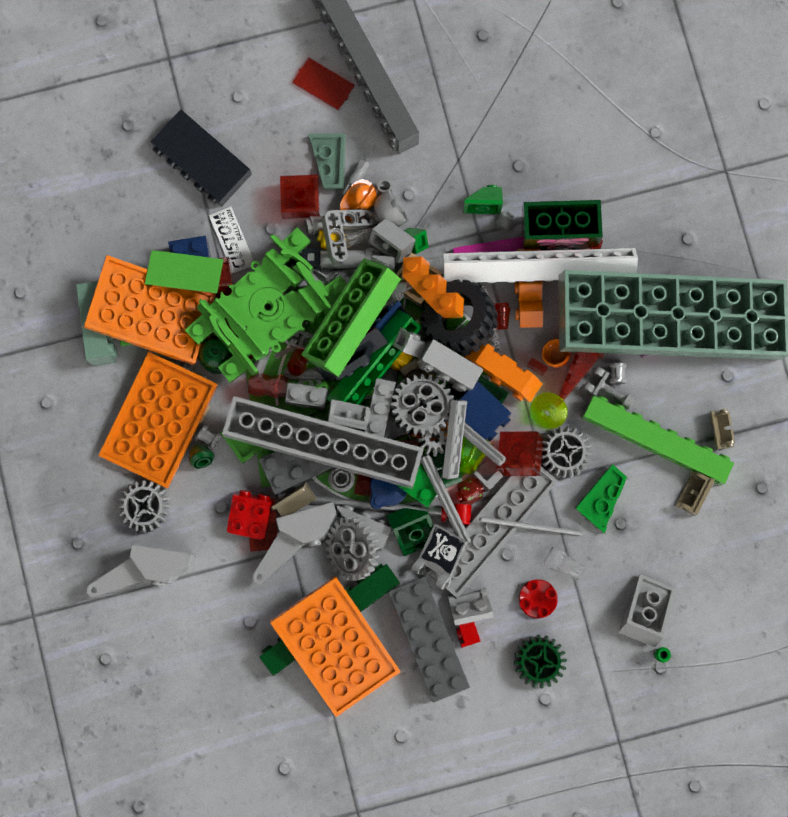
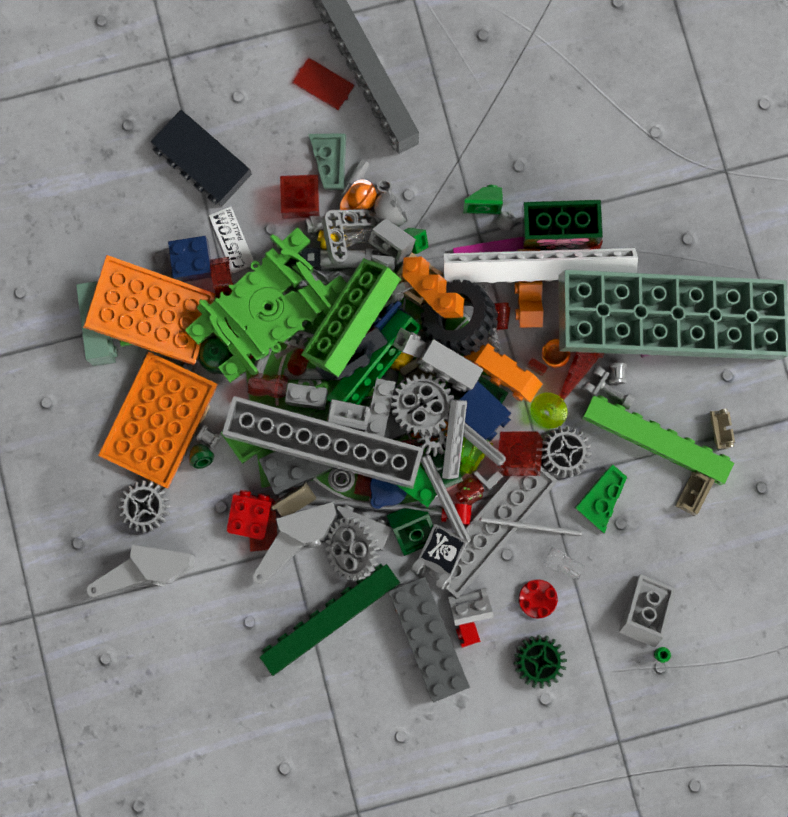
(184, 271): bright green sticker -> none
(335, 646): orange plate -> none

